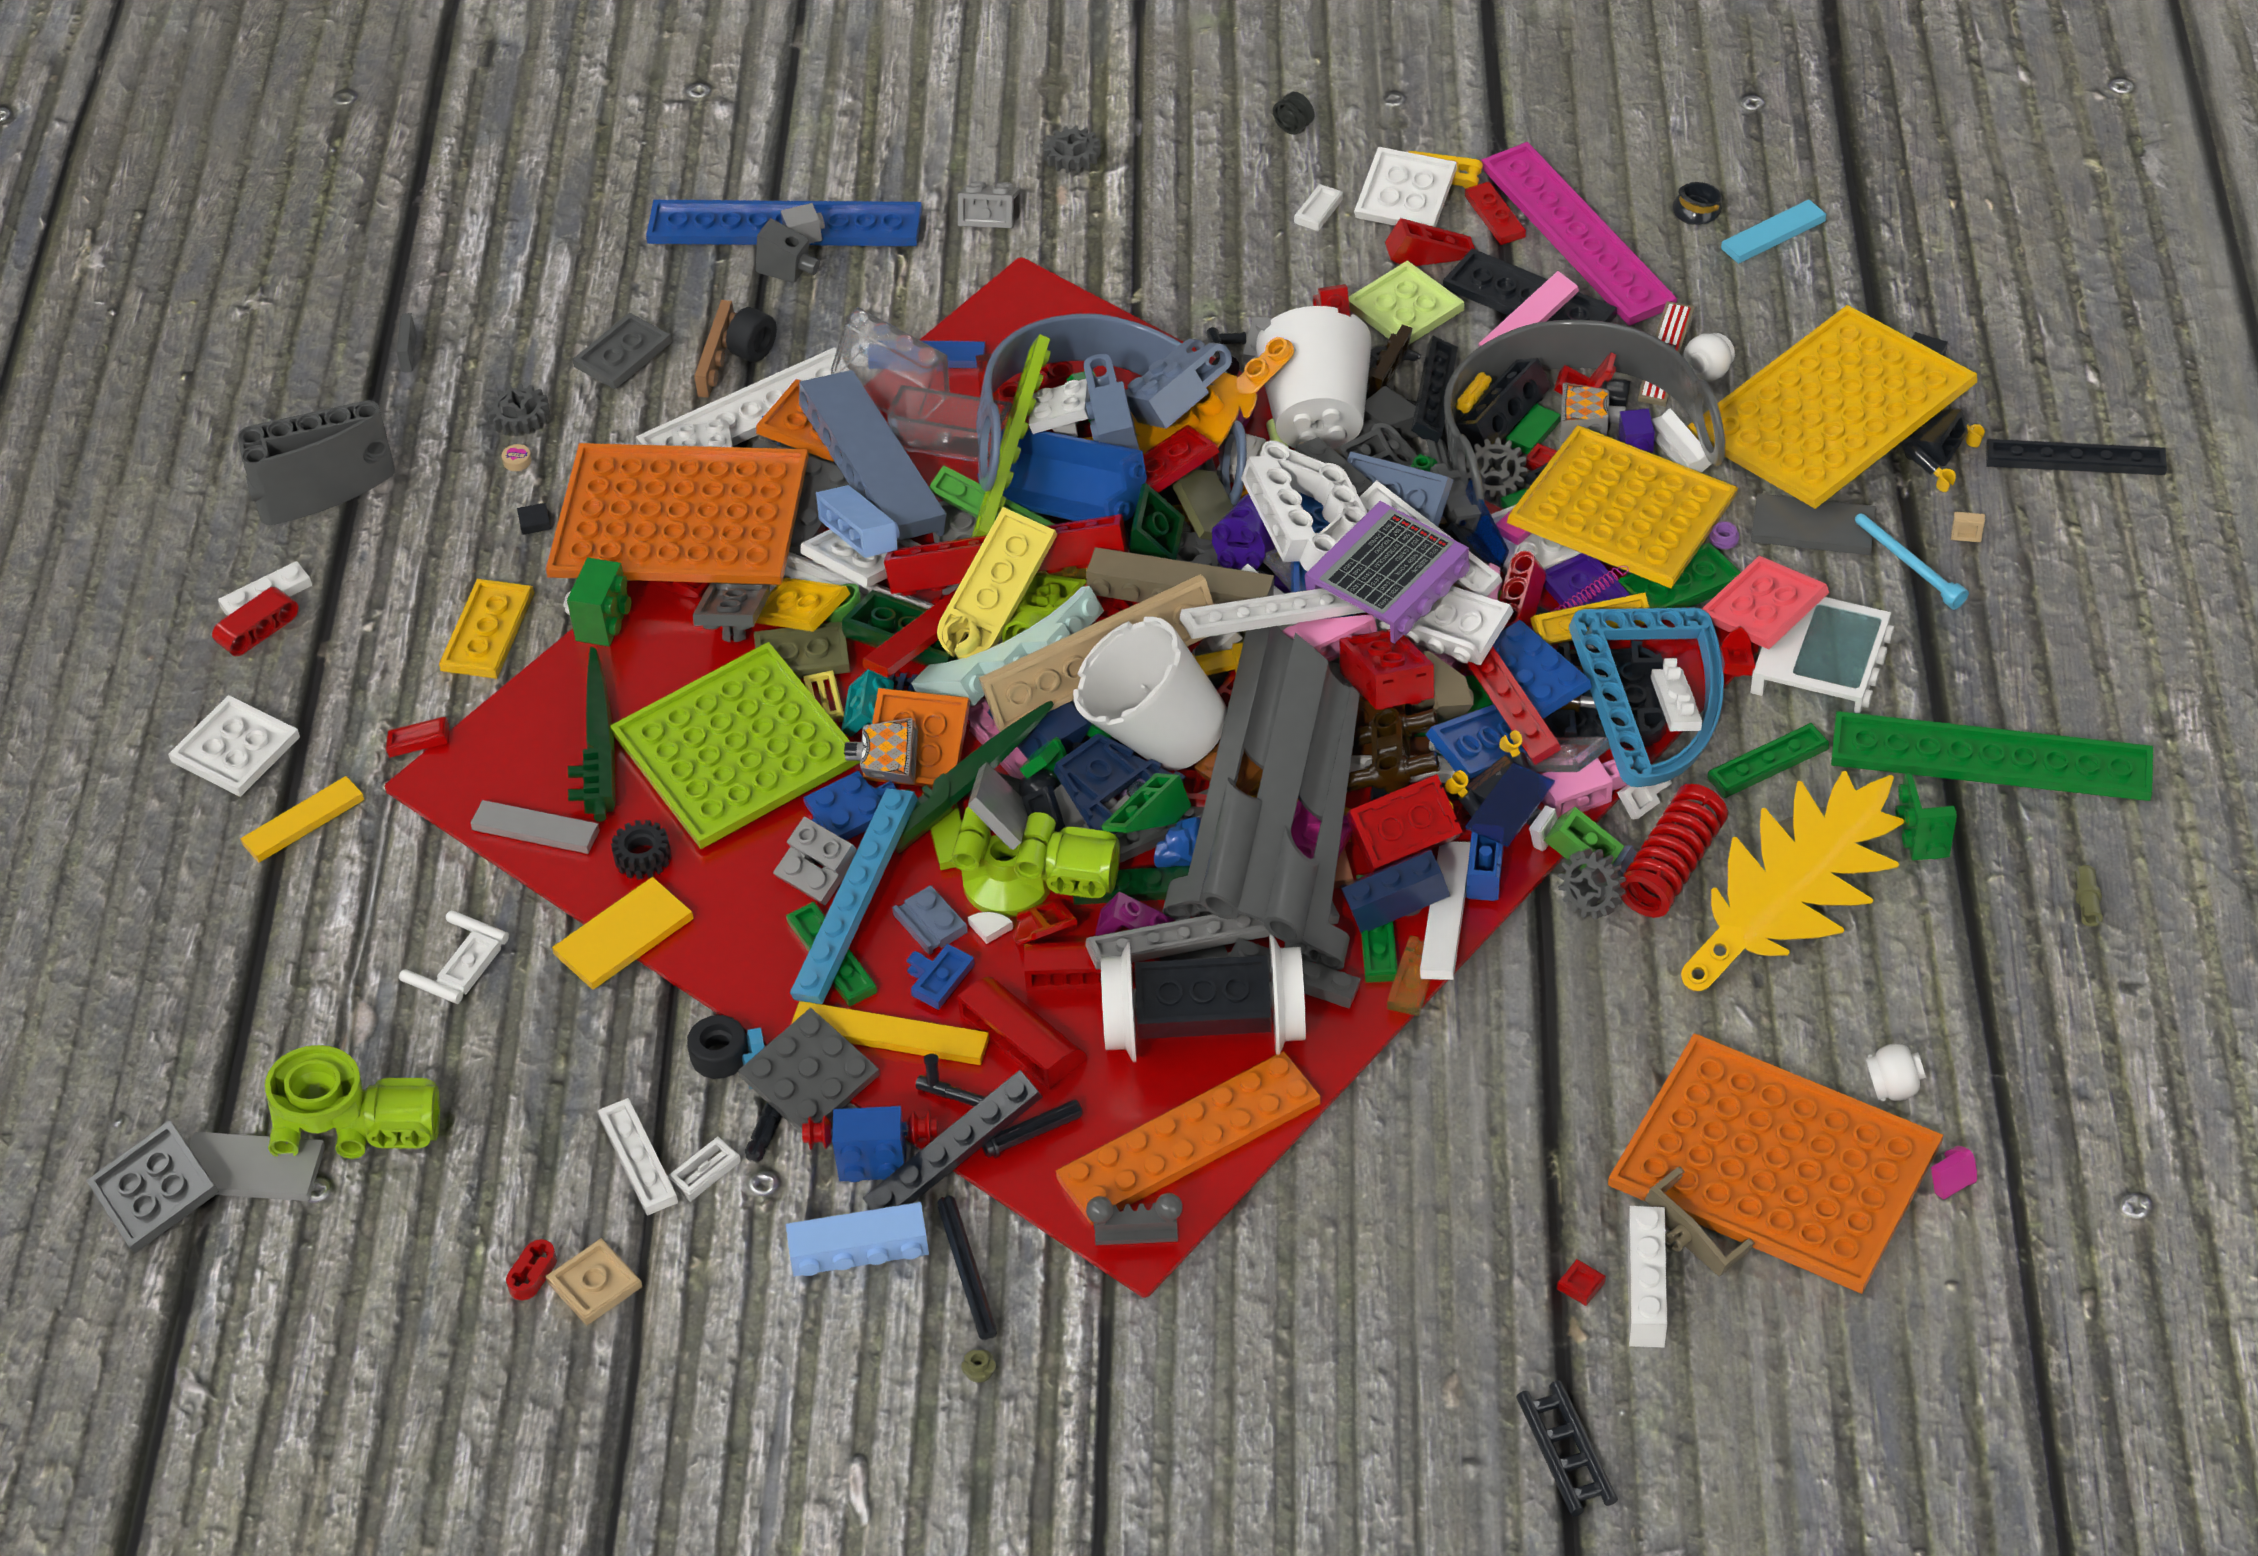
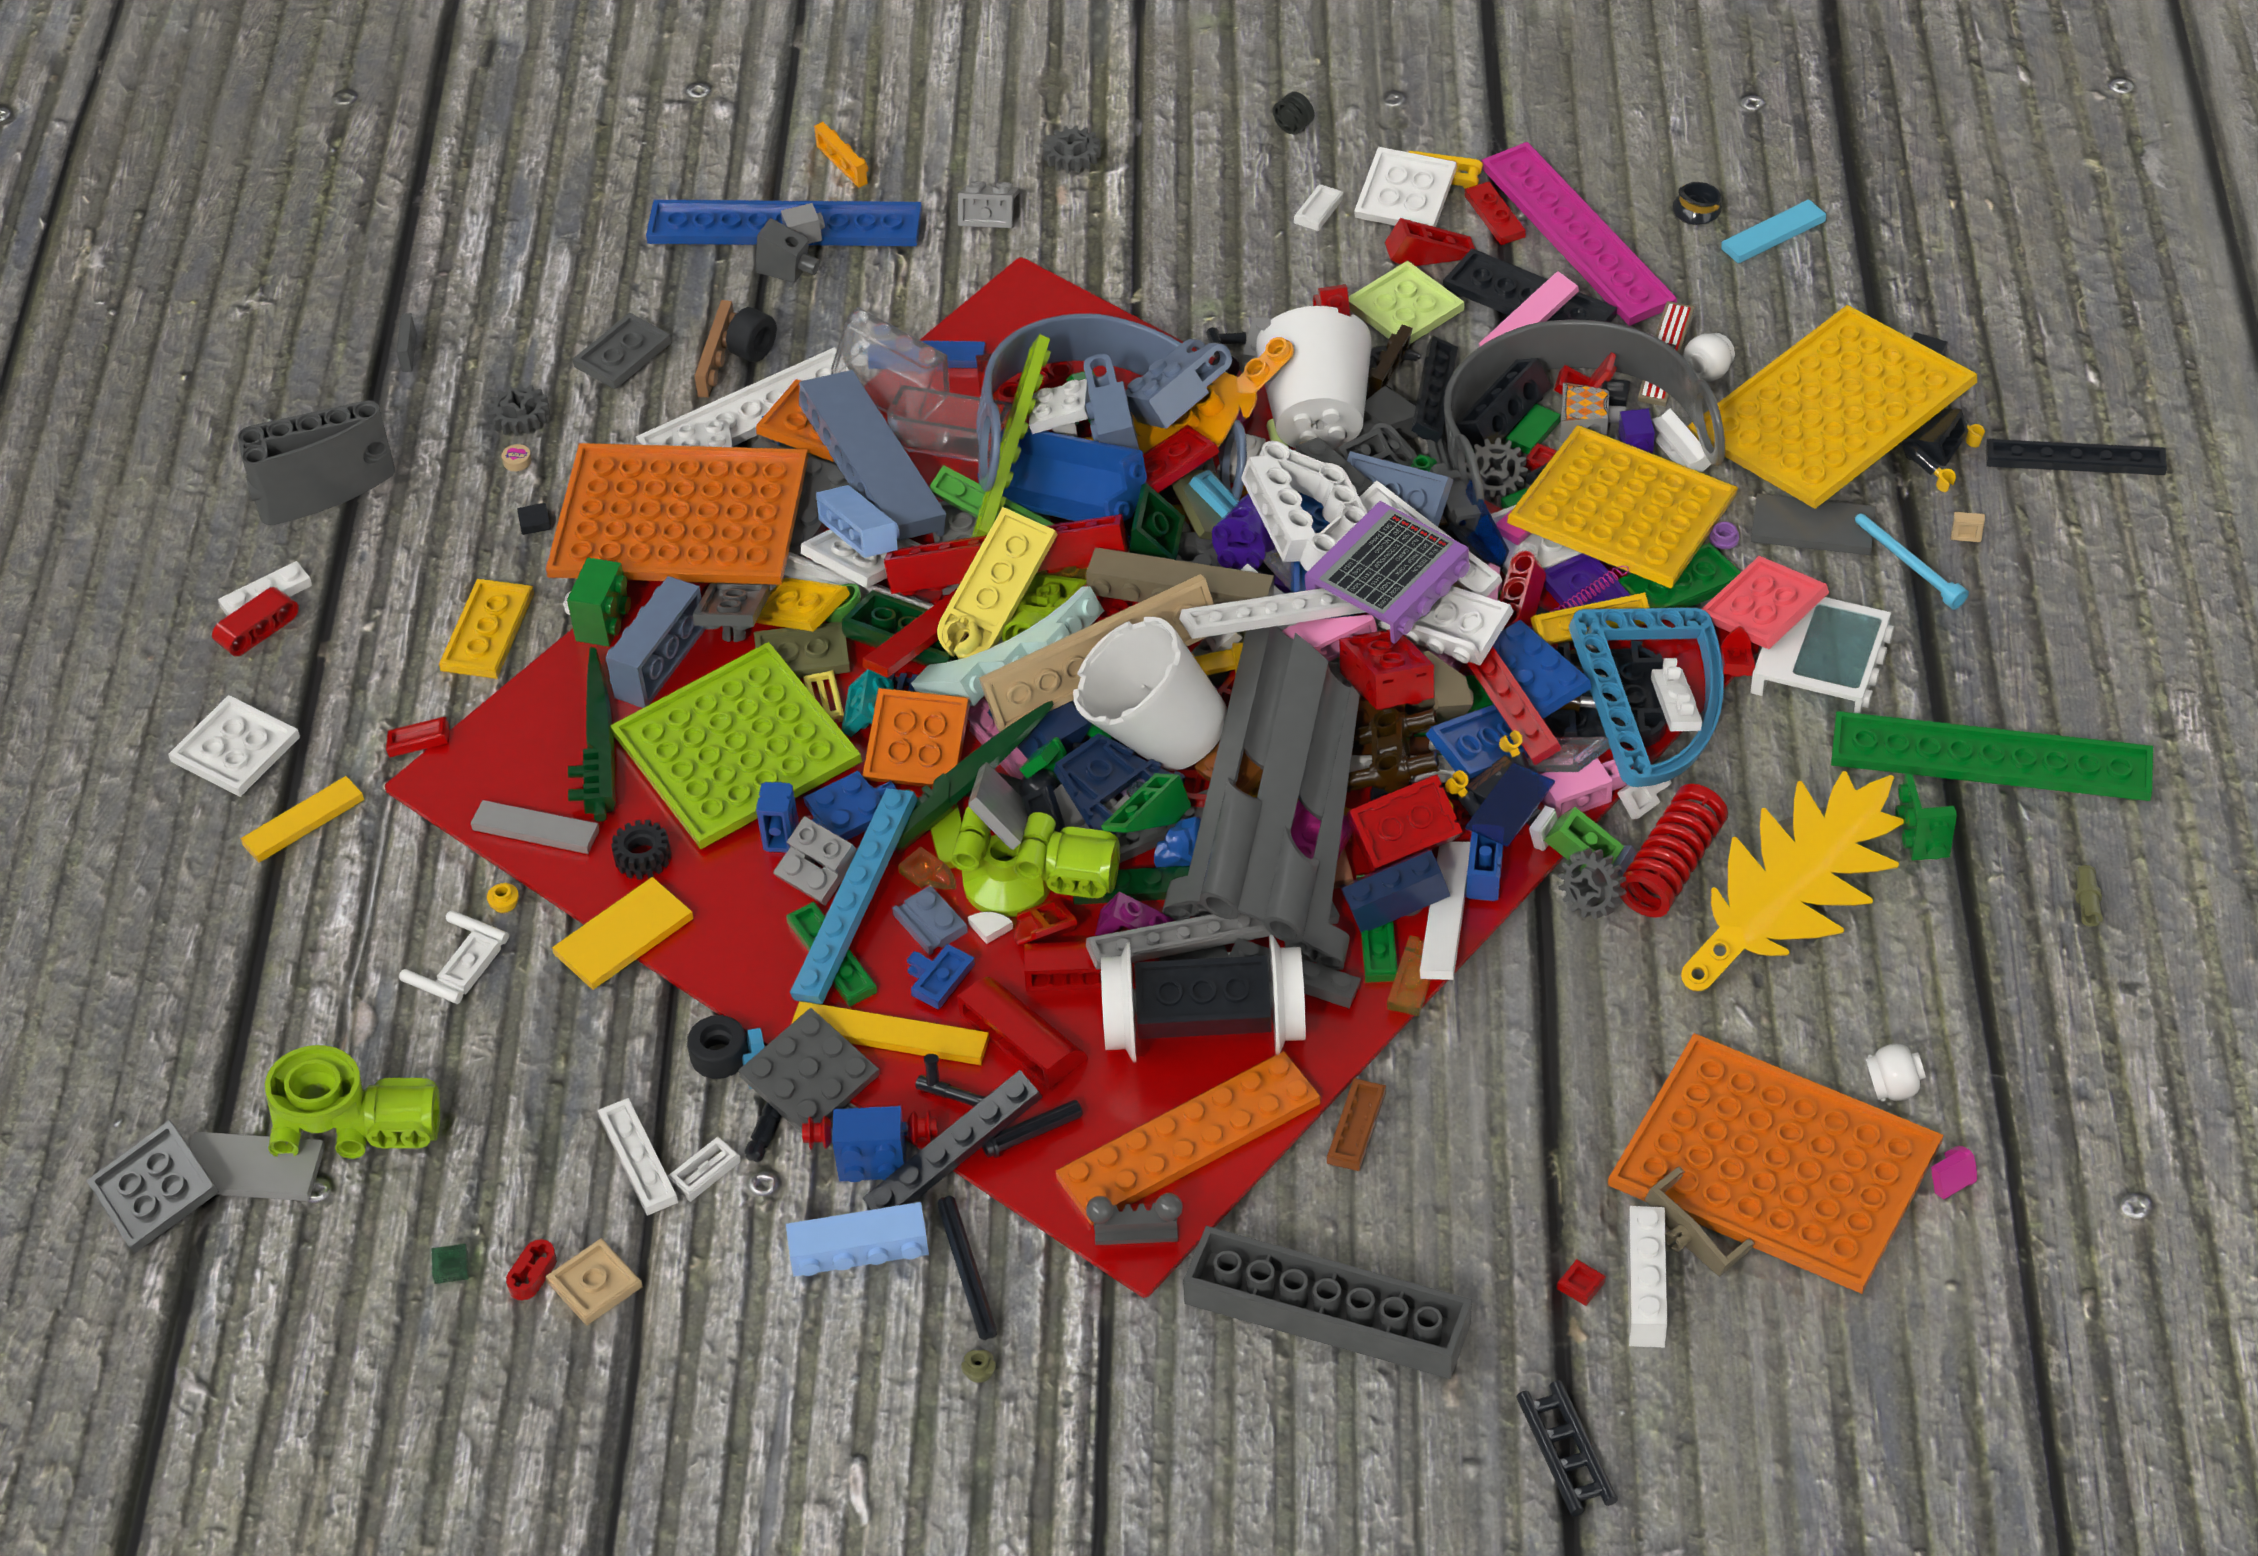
(450, 1263): none -> clear green plate
(503, 897): none -> yellow plate
(654, 643): none -> sand blue brick
(776, 815): none -> blue brick
(841, 154): none -> light orange plate
(887, 750): torso -> none
(926, 869): none -> clear orange plate
(1213, 492): none -> medium azure tile
(1328, 1302): none -> dark grey brick
(1356, 1124): none -> dark orange plate
(1473, 392): yellow axle -> none
(1768, 760): green tile -> none

